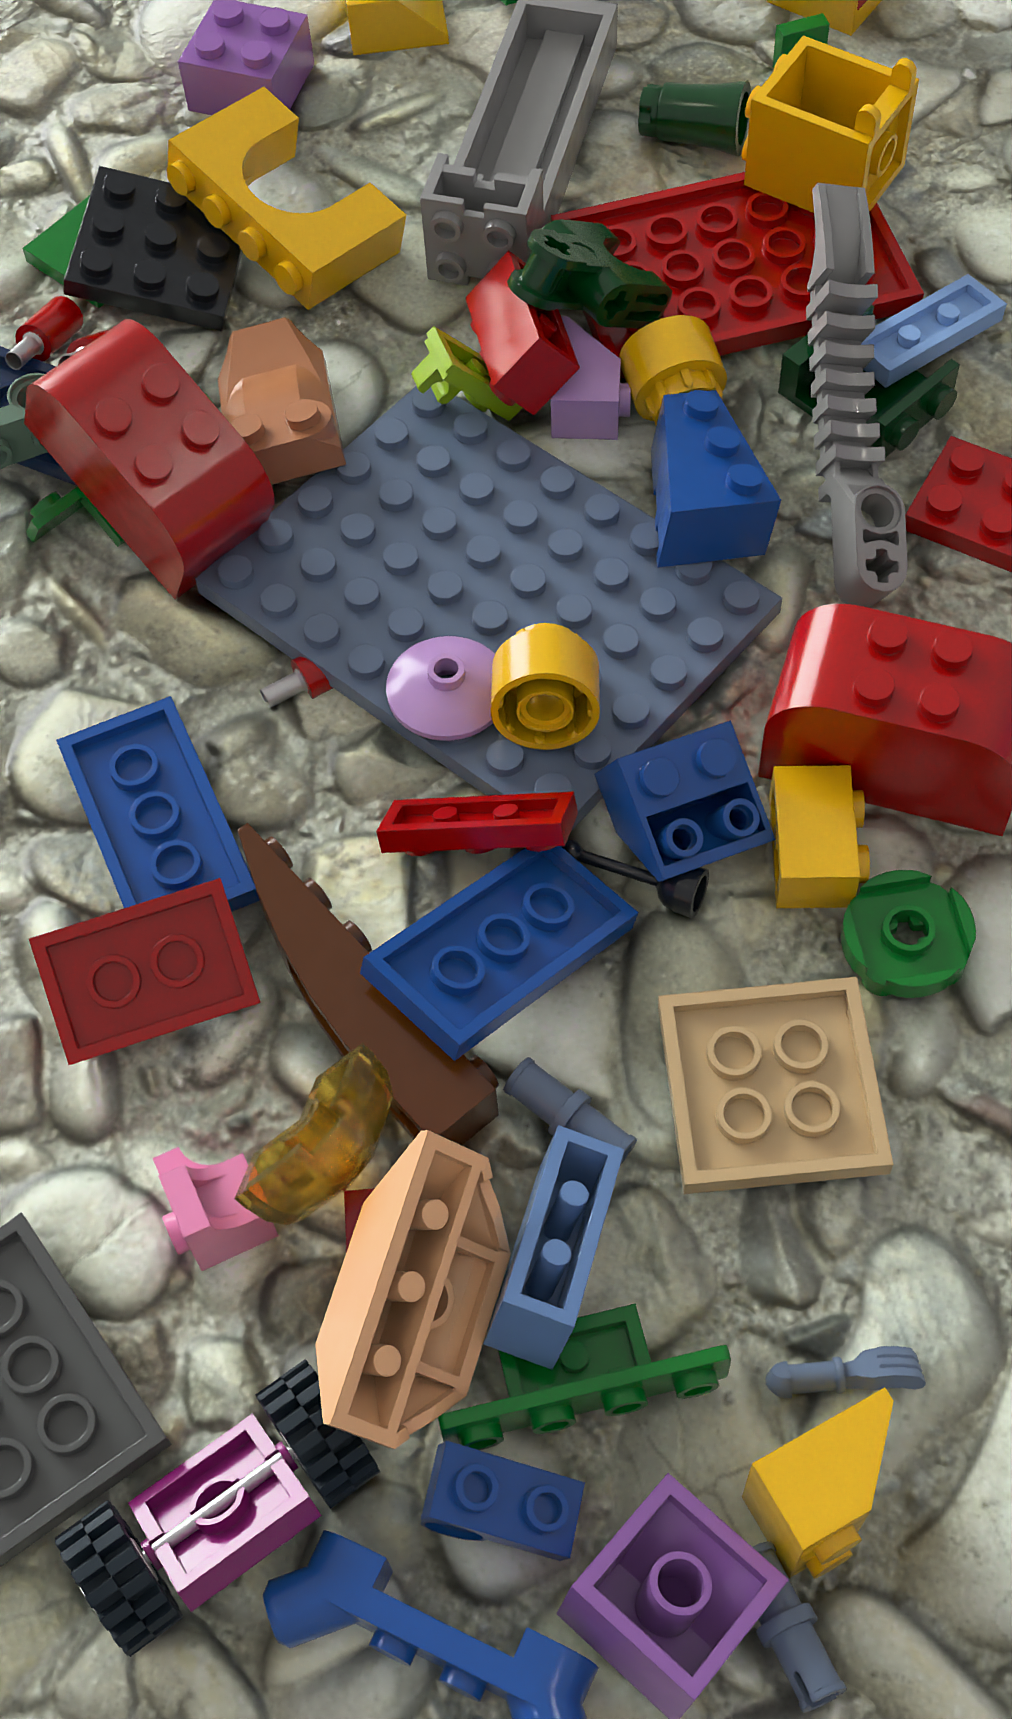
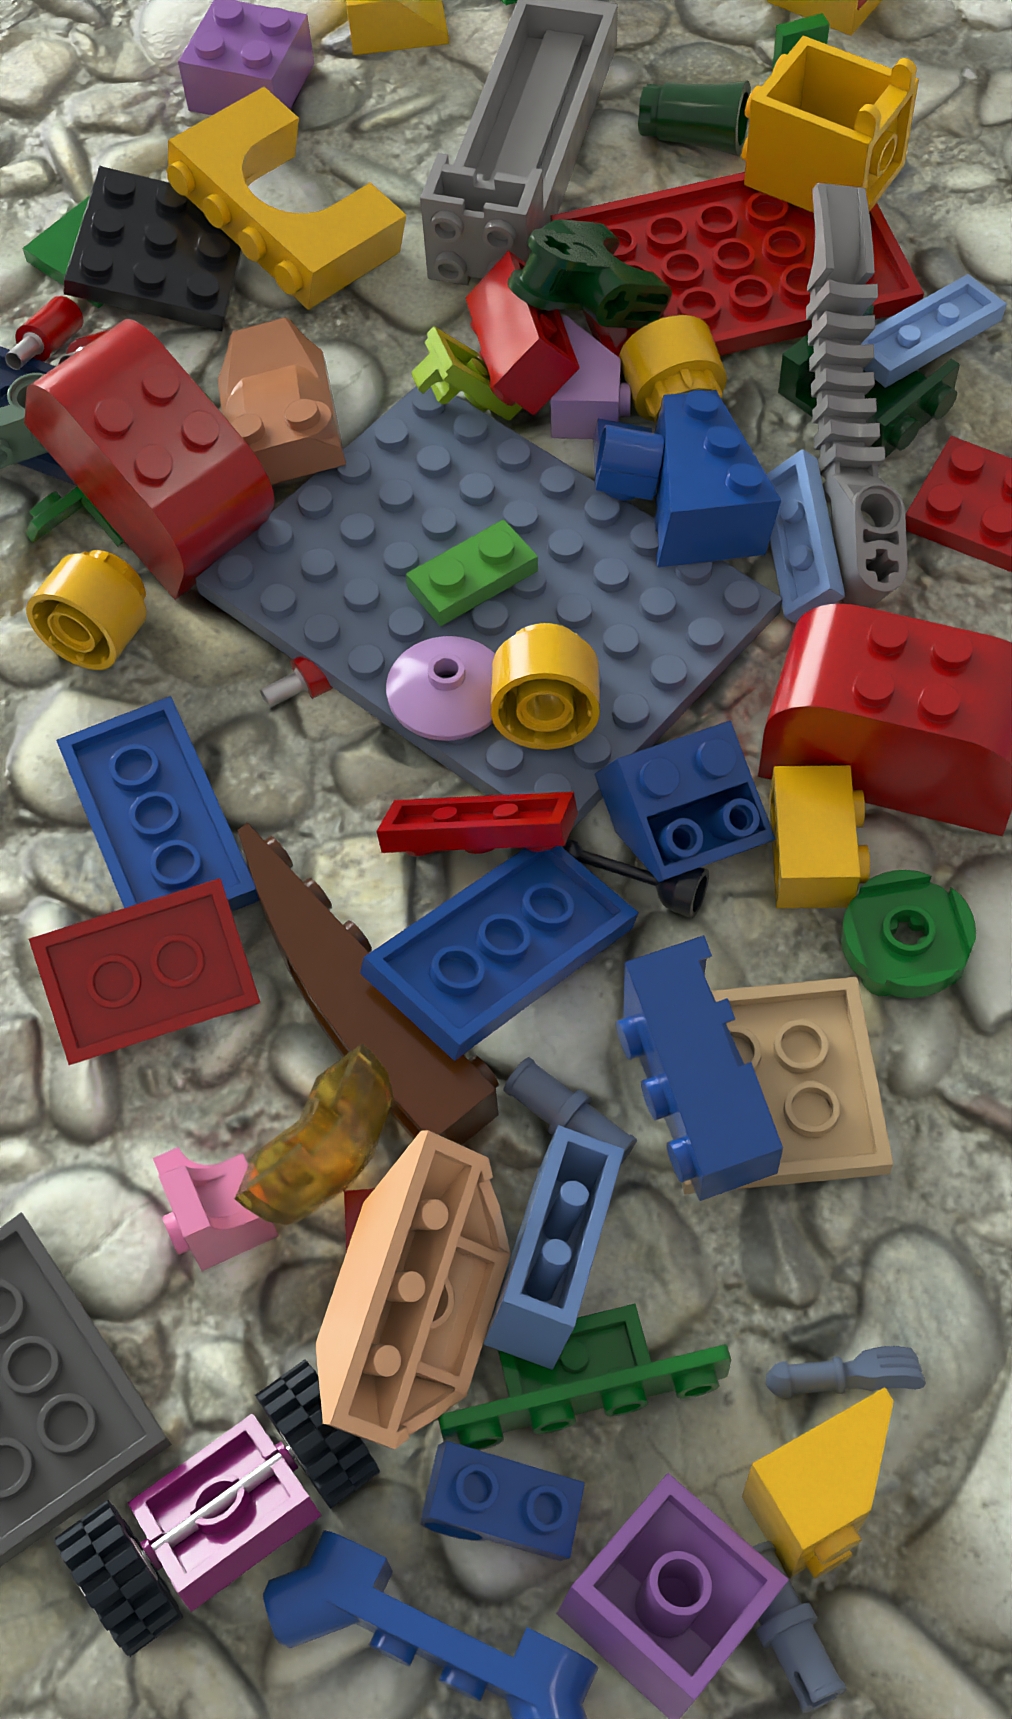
(89, 608): none -> yellow piece
(472, 572): none -> bright green plate
(626, 459): none -> blue plate
(696, 1072): none -> blue wedge
(803, 539): none -> light blue plate

